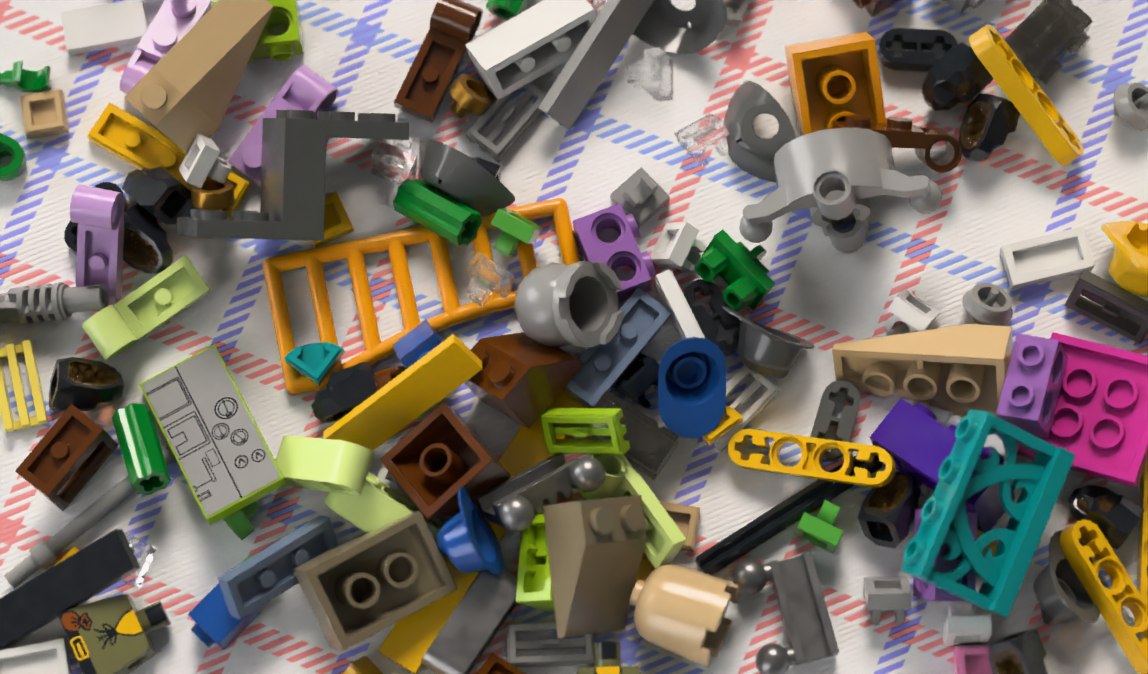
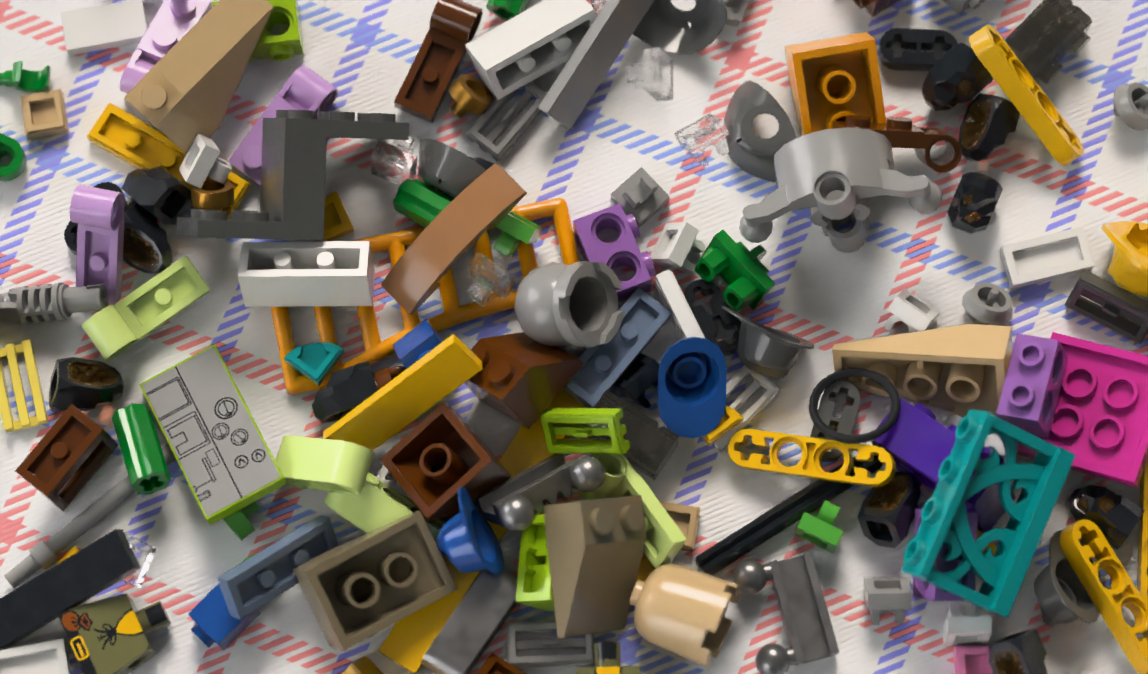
(306, 273): none -> white brick
(450, 236): none -> medium nougat slope
(854, 372): none -> black tyre
(974, 202): none -> black rock

